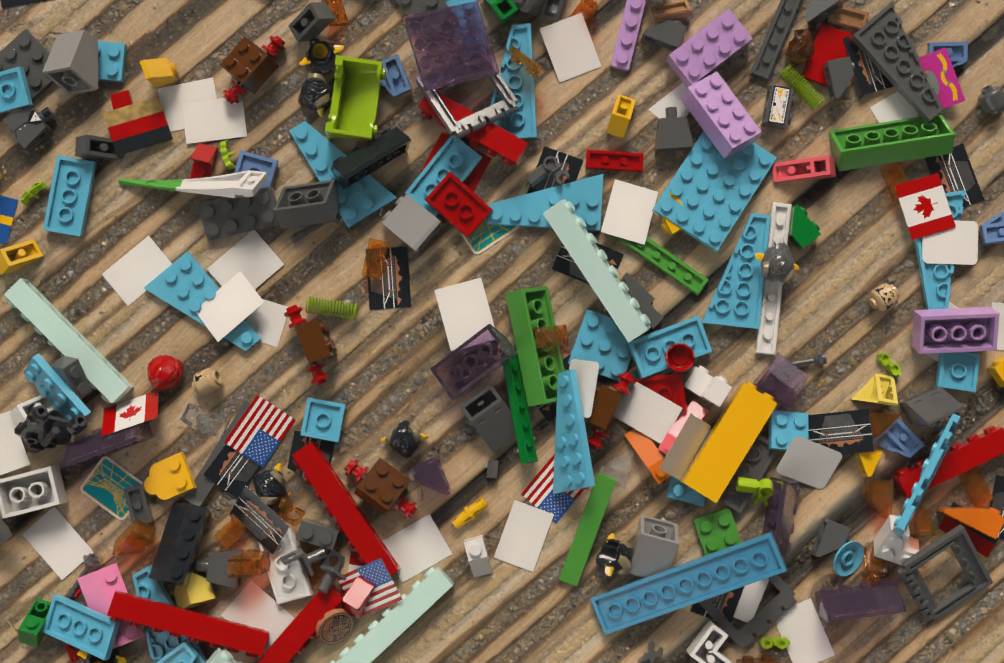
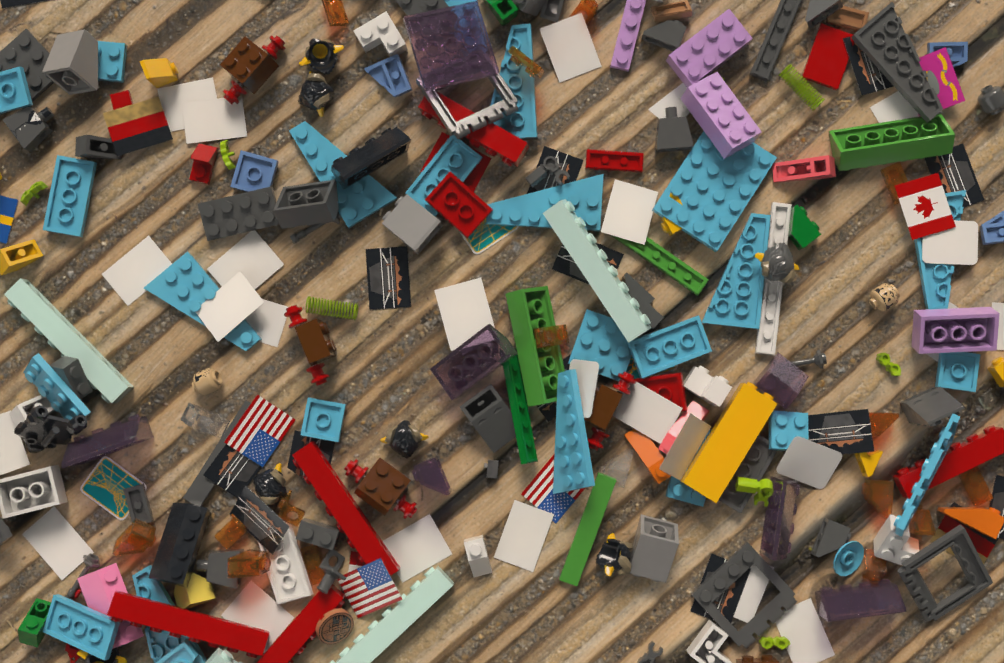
(130, 413): sticker -> none
(164, 372): red hair -> none
(170, 477): yellow plate -> none
(230, 185): white plate -> none
(307, 559): dark grey bracket -> none
(311, 21): dark grey brick -> none
(355, 98): lime windscreen -> none
(358, 597): slope -> none
(375, 258): clear orange plate -> none
(381, 31): none -> white brick
(469, 513): yellow pin -> none
(620, 116): yellow slope -> none
(679, 357): red hair -> none
(689, 583): dark azure plate -> none
(716, 530): bright green plate -> none
(777, 107): brick -> none
(800, 47): reddish brown hair -> none
(838, 75): dark grey slope -> none
(879, 390): light yellow slope -> none
(899, 439): medium blue wing -> none

